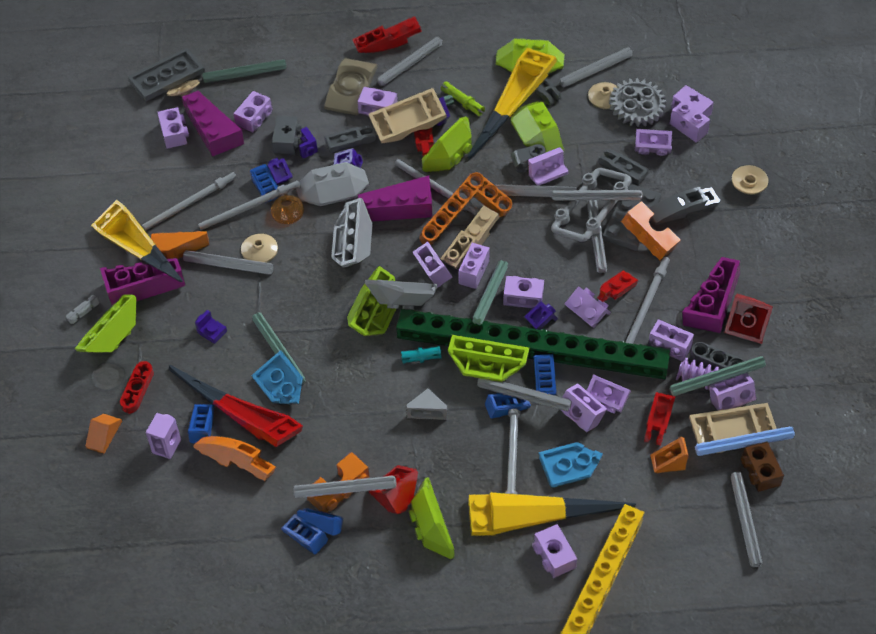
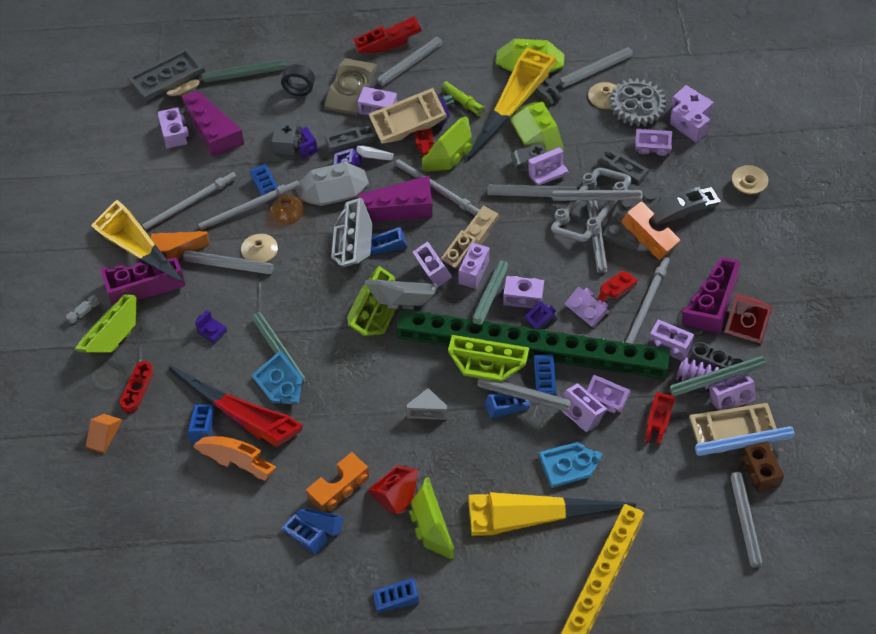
(163, 435): lavender brick -> none
(253, 111): lavender brick -> none
(279, 170): dark purple bracket -> none
(302, 72): none -> black tyre
(344, 486): light grey axle -> none
(371, 152): none -> white tile
(397, 602): none -> blue slope
(398, 241): none -> blue slope
(421, 354): teal pin -> none
(459, 204): orange beam -> none
(514, 414): light grey bar -> none
(553, 539): lavender brick -> none
(670, 457): orange slope -> none

